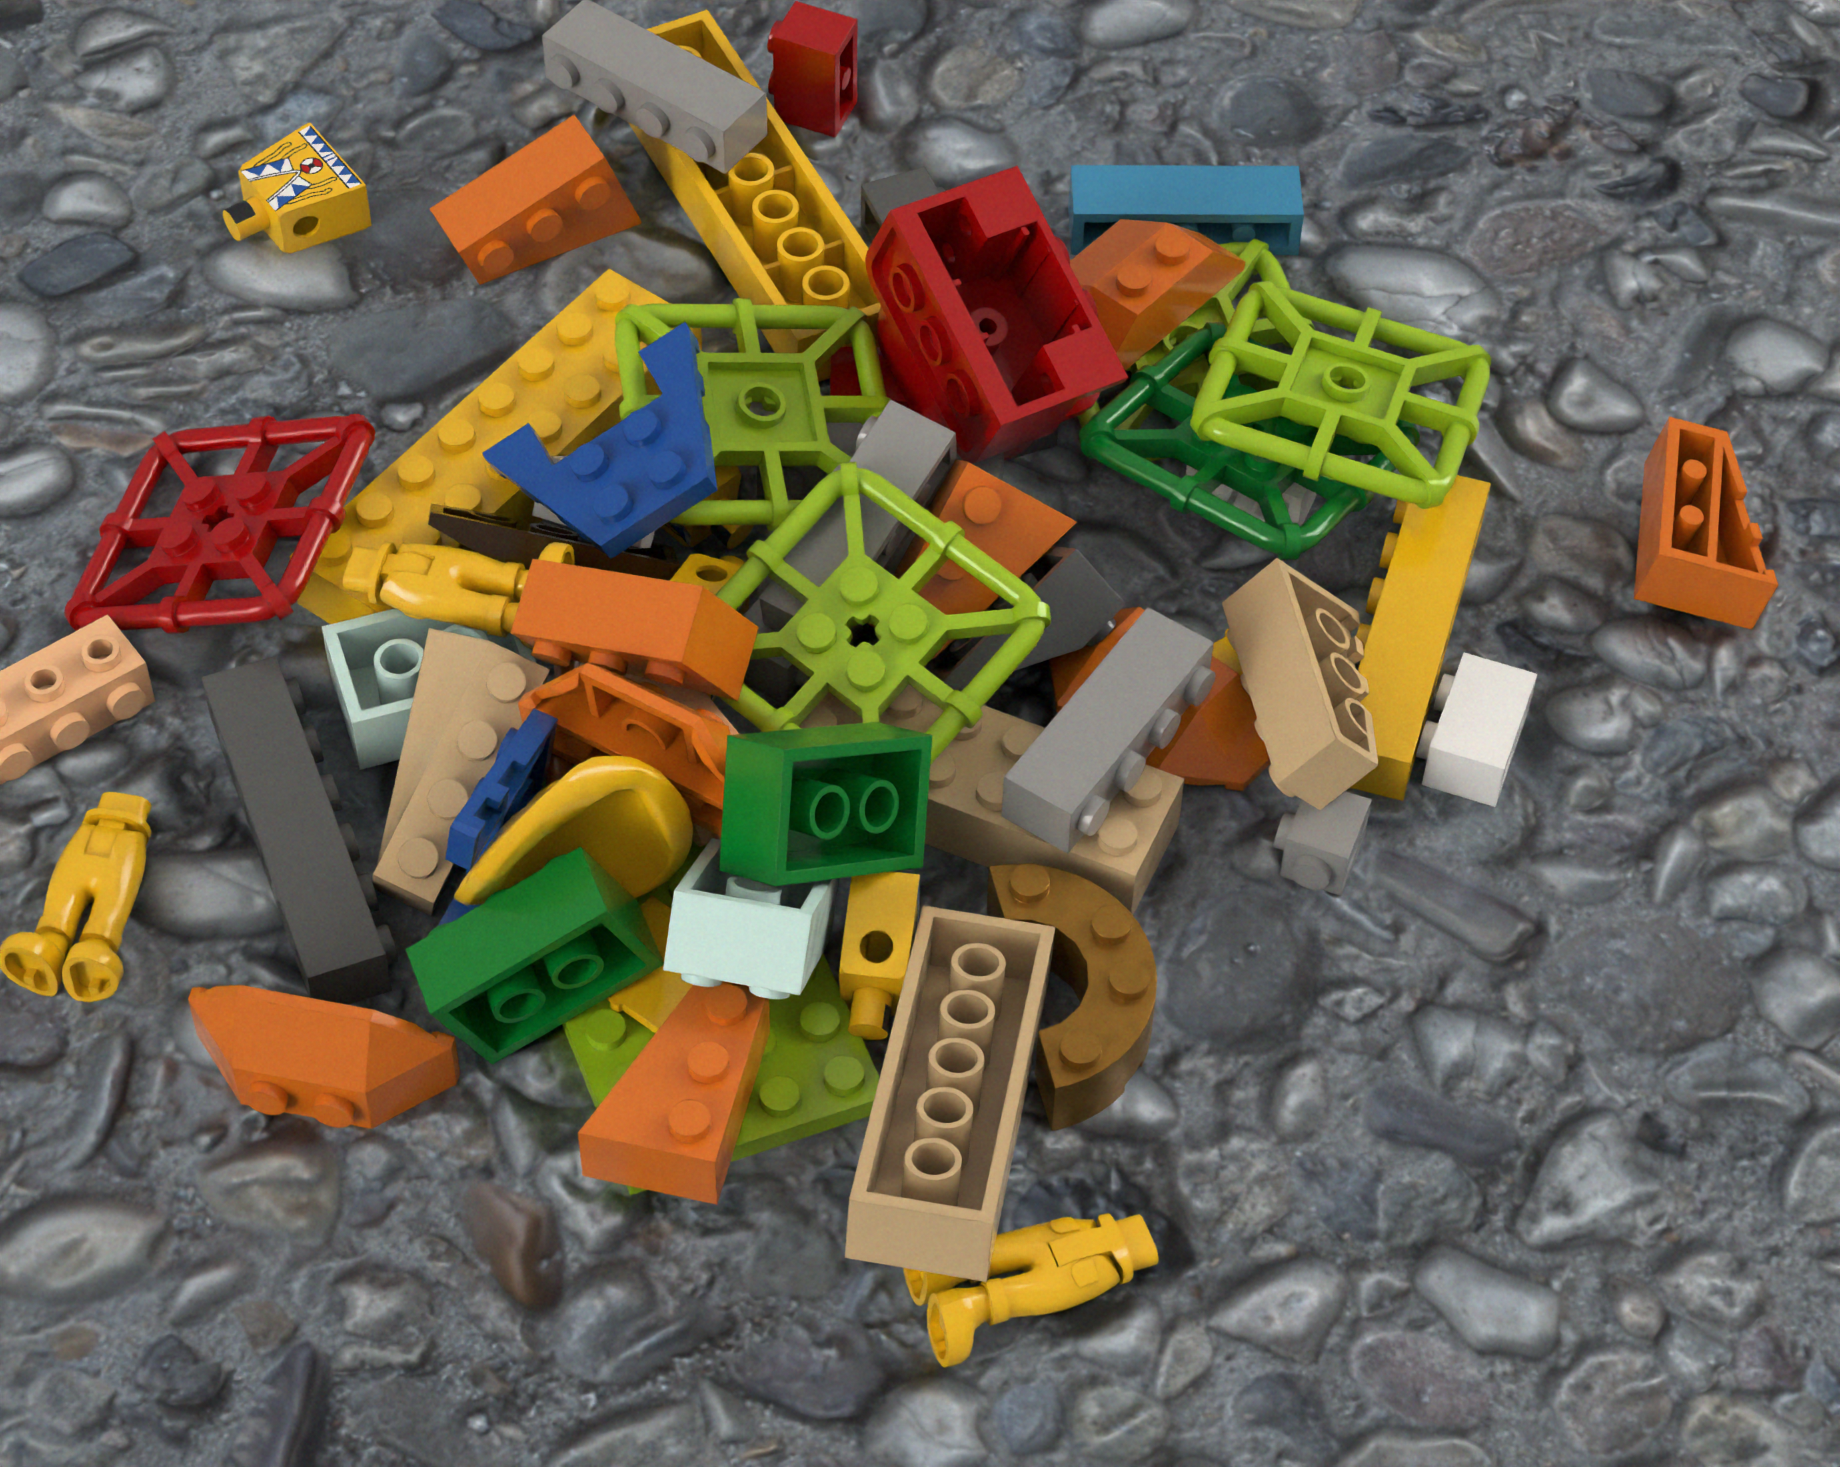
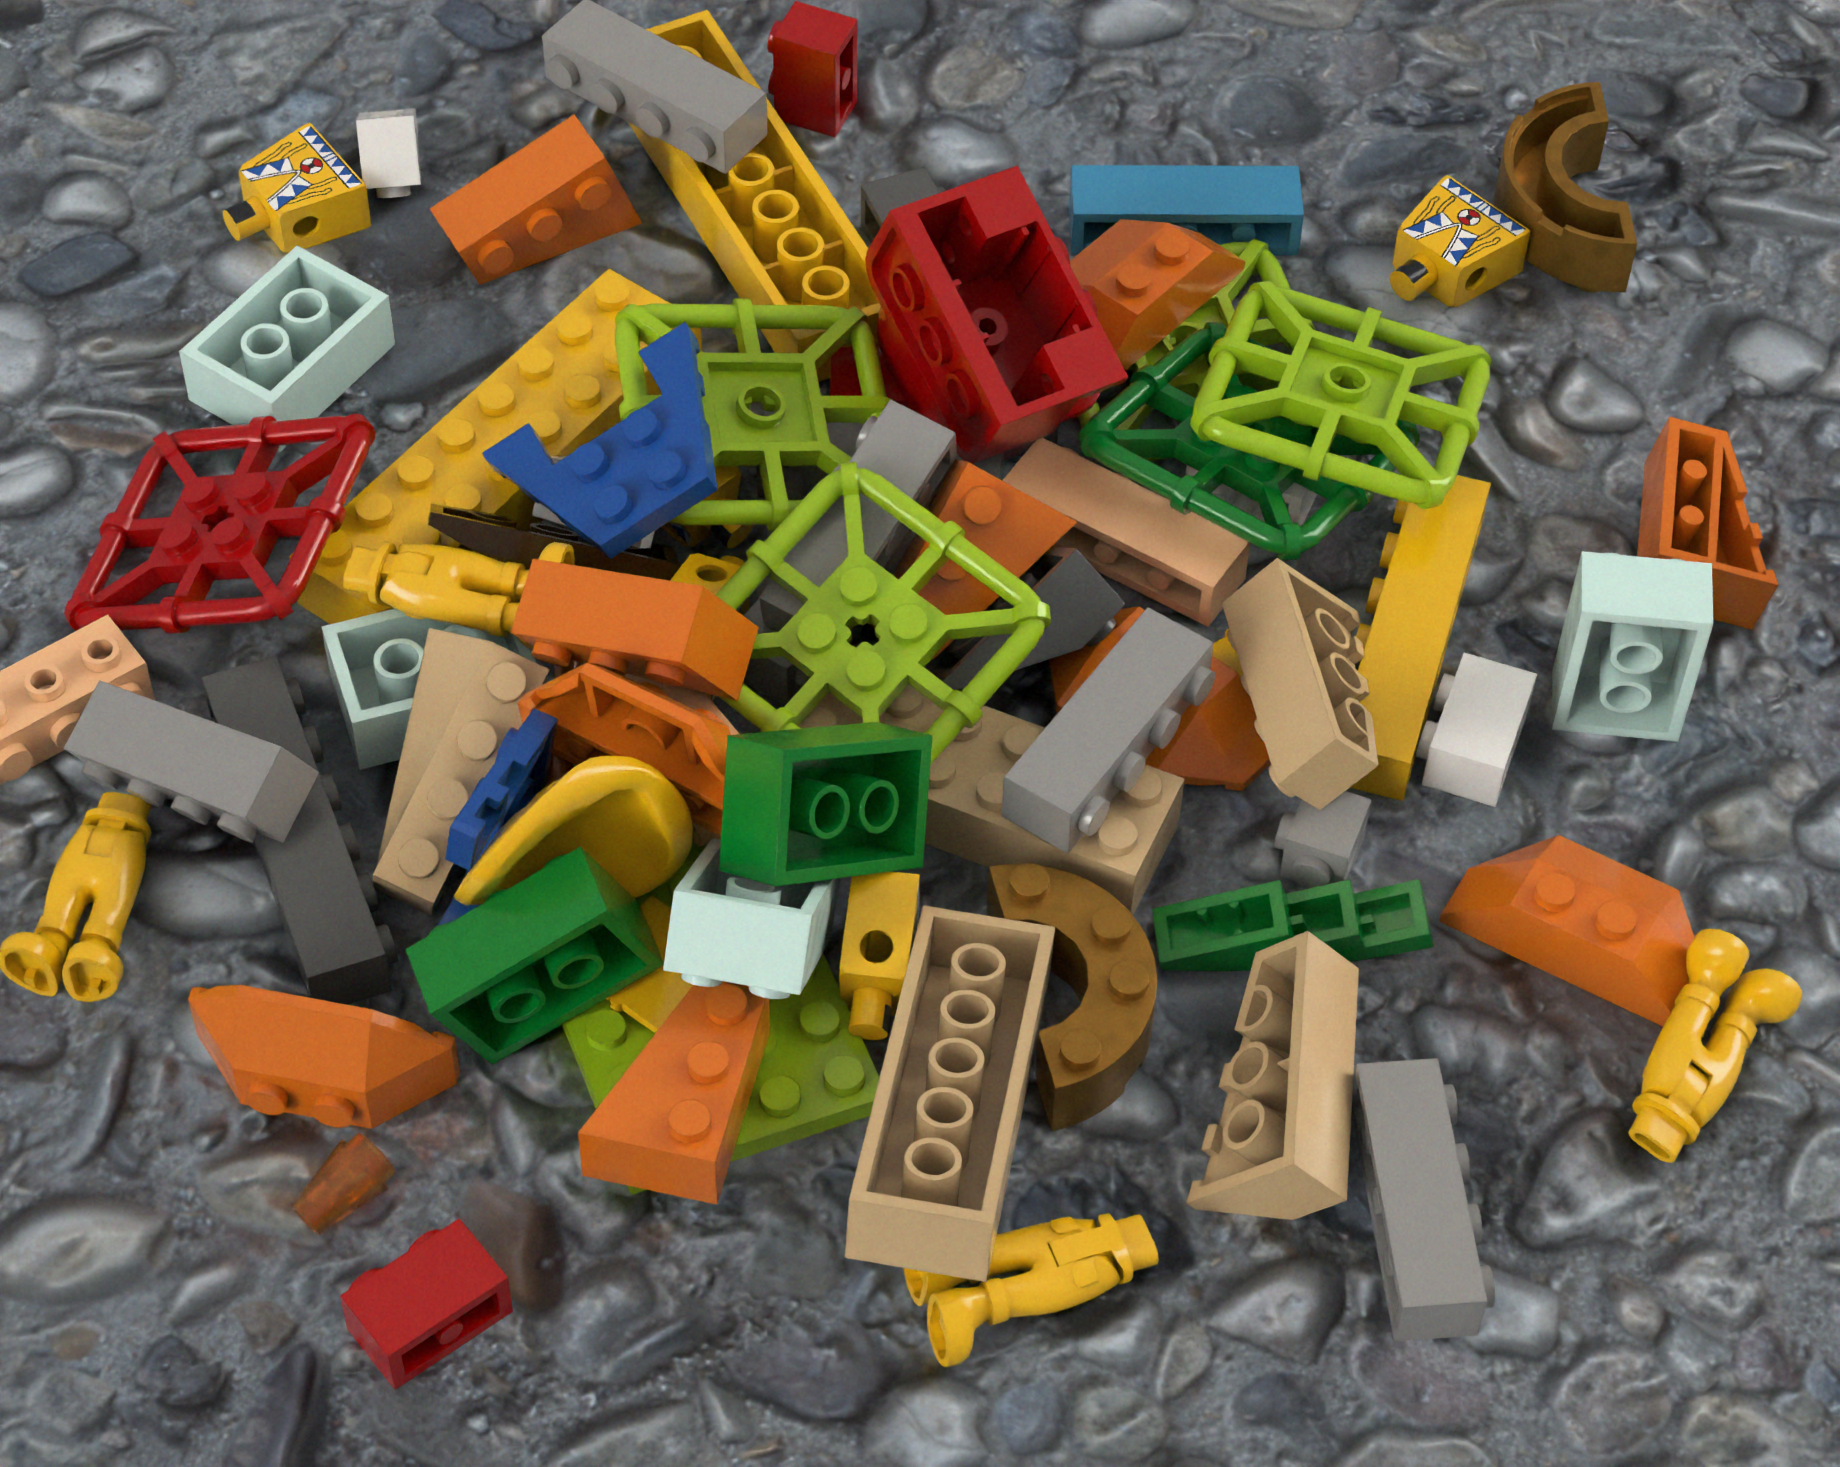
(190, 761): none -> light grey brick
(288, 343): none -> light aqua brick
(344, 1183): none -> clear orange cone
(389, 151): none -> white arch
(426, 1302): none -> red brick
(1135, 532): none -> light nougat brick
(1232, 926): none -> green slope
(1287, 1088): none -> tan wedge
(1419, 1200): none -> light grey brick
(1456, 246): none -> yellow torso
(1572, 231): none -> pearl gold brick
(1580, 922): none -> orange wedge
(1631, 646): none -> light aqua brick
(1683, 1078): none -> yellow piece

